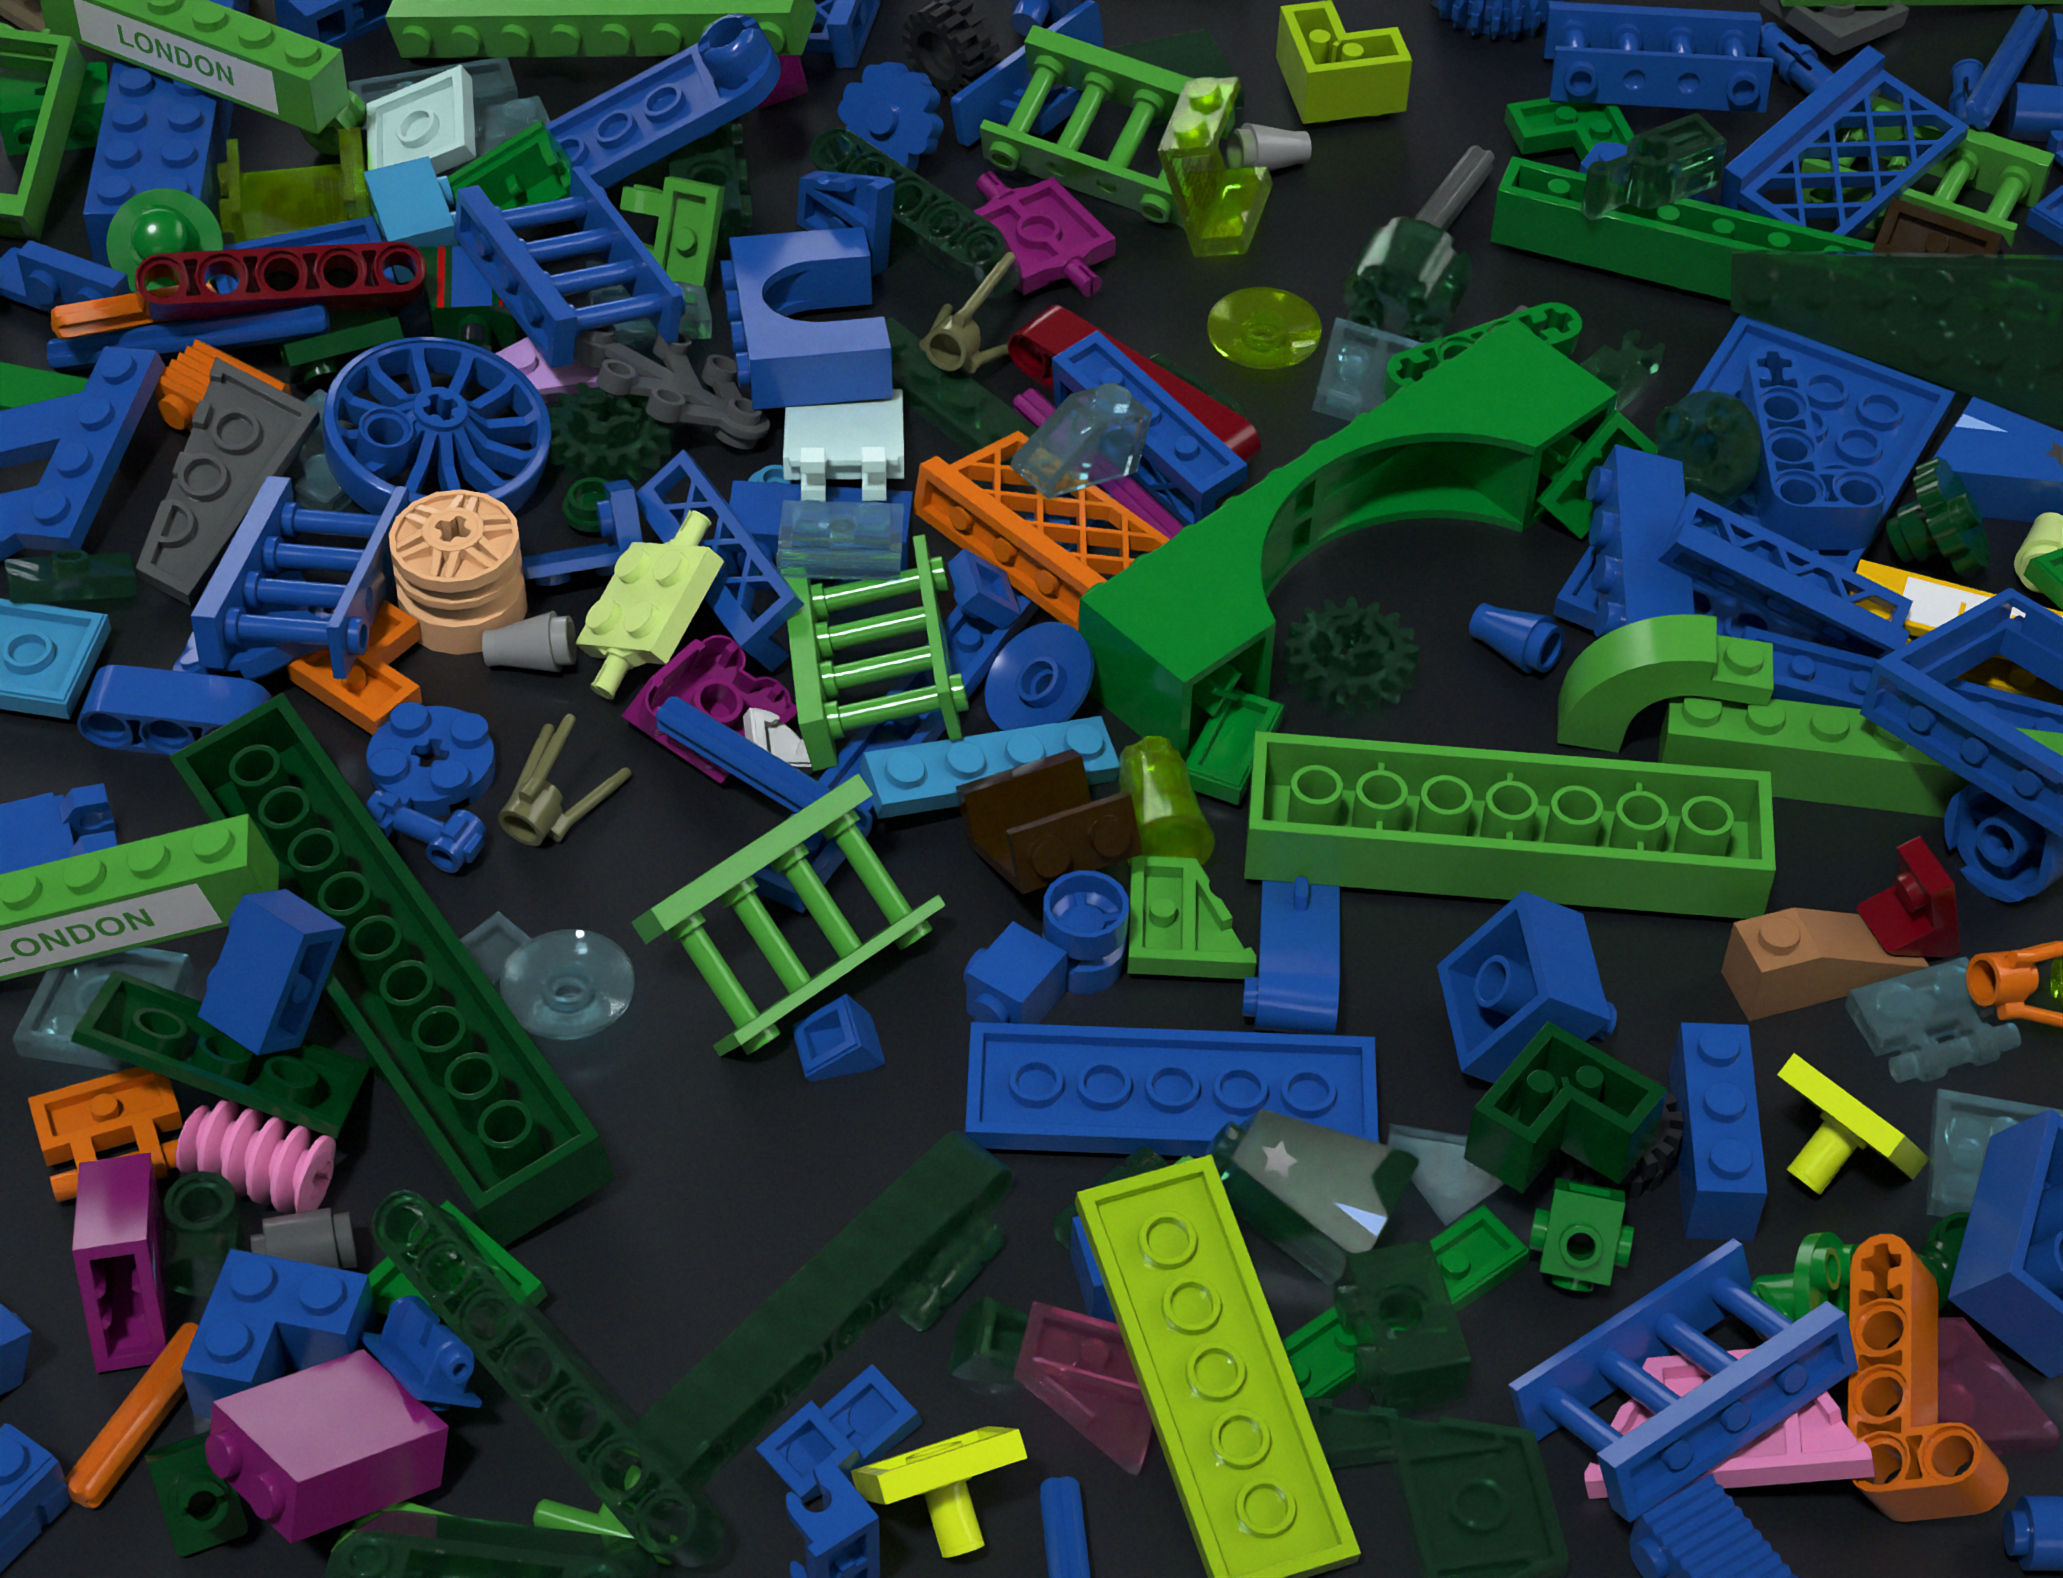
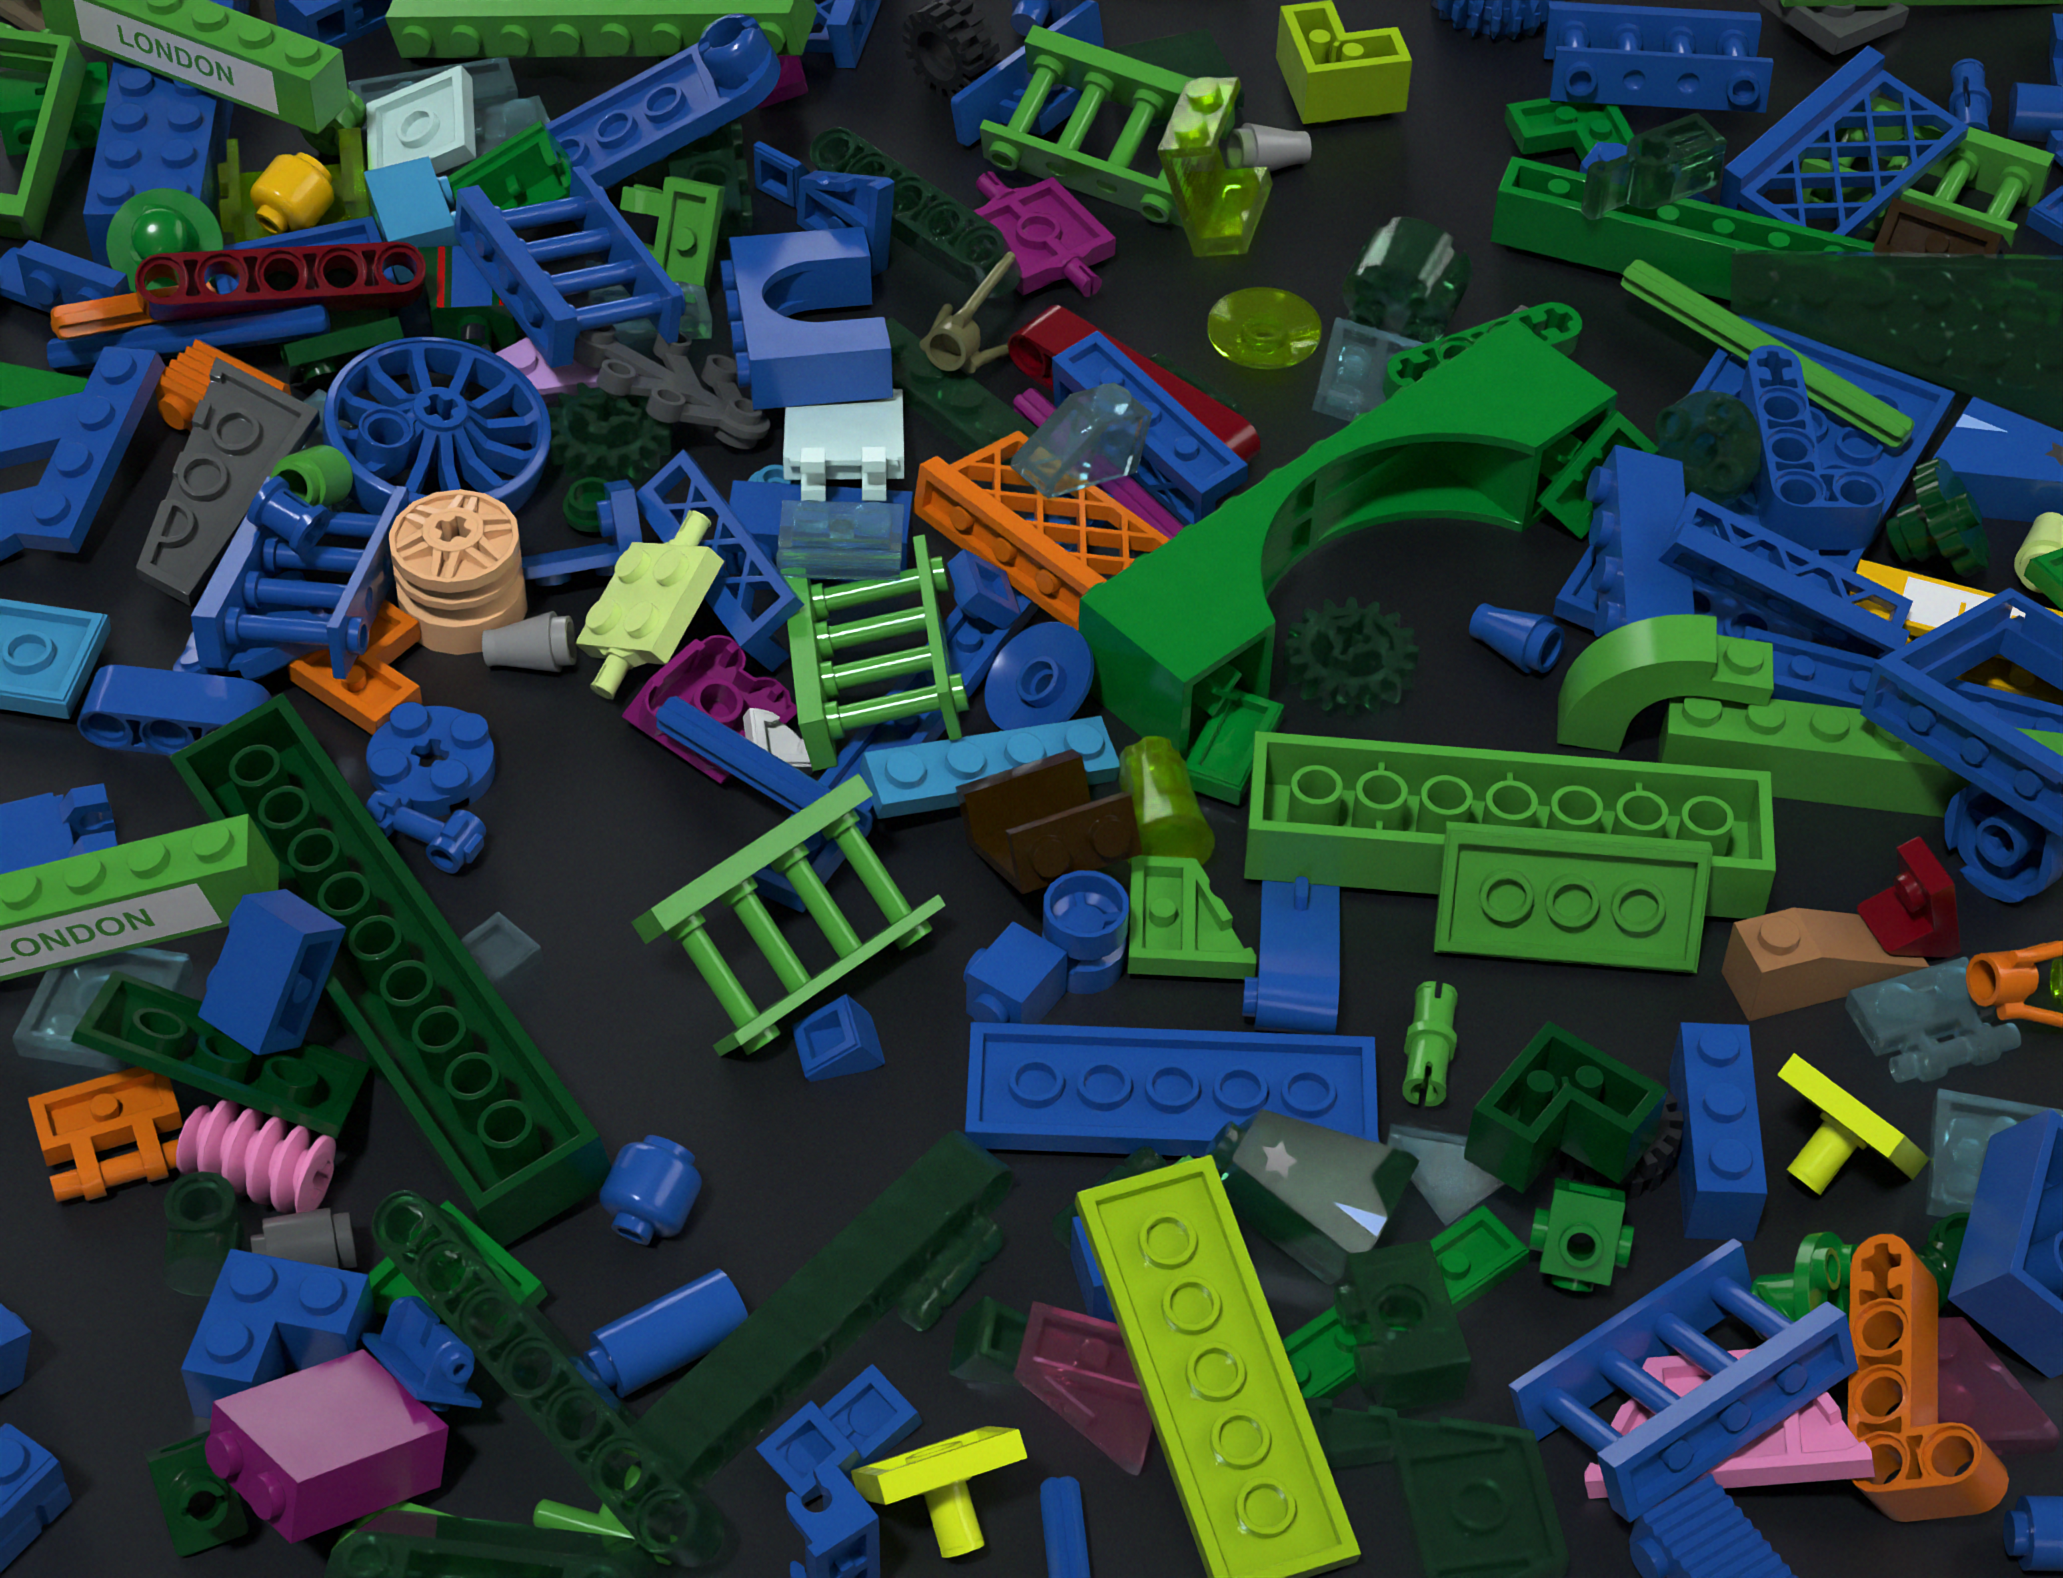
(70, 576): clear green plate -> none
(121, 1261): magenta slope -> none
(131, 1424): orange axle -> none
(288, 515): none -> blue bush
(292, 194): none -> yellow head
(317, 475): none -> bright green brick
(535, 803): olive plant -> none
(566, 965): clear light blue dish -> none
(651, 1189): none -> blue head
(665, 1333): none -> blue brick
(777, 173): none -> blue slope
(894, 112): blue plant -> none
(1430, 1043): none -> bright green pin
(1457, 188): dark grey axle -> none
(1514, 977): blue brick -> none
(1572, 896): none -> bright green tile
(1627, 369): clear green plate -> none
(1742, 338): none -> bright green axle
(1794, 61): blue pin -> none
(2004, 67): blue axle -> none

